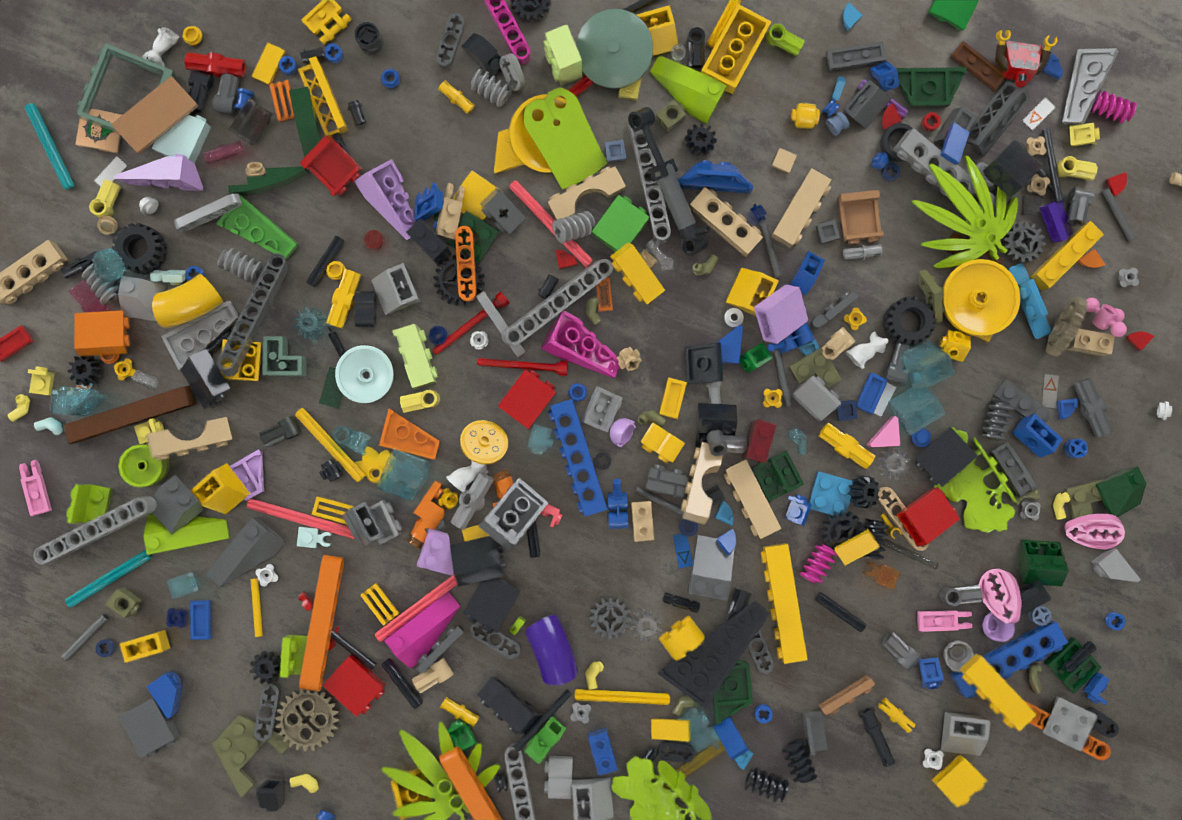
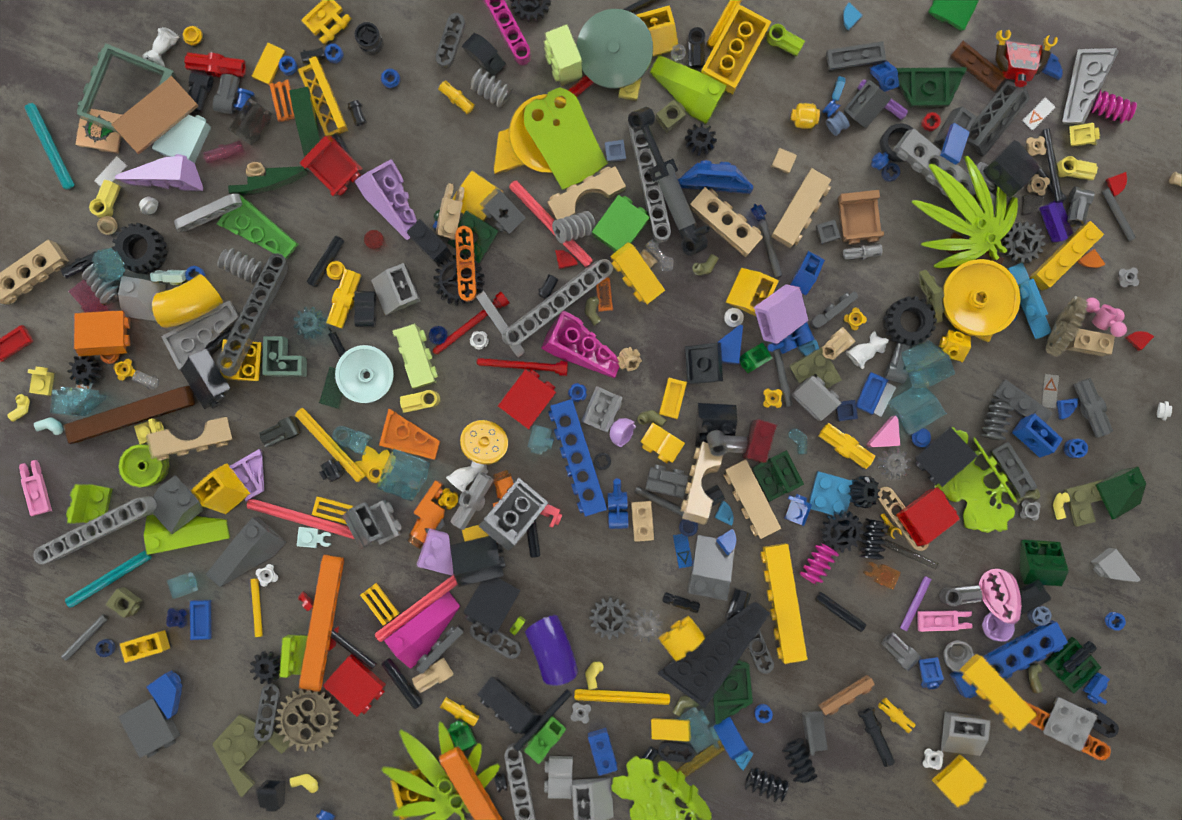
(429, 203): blue plate -> none
(512, 72): light grey beam -> none
(714, 392): light grey pin -> none
(856, 547): yellow tile -> none
(891, 116): red tile -> none
(915, 603): none -> medium lavender bar
(1097, 540): bright pink piece -> none

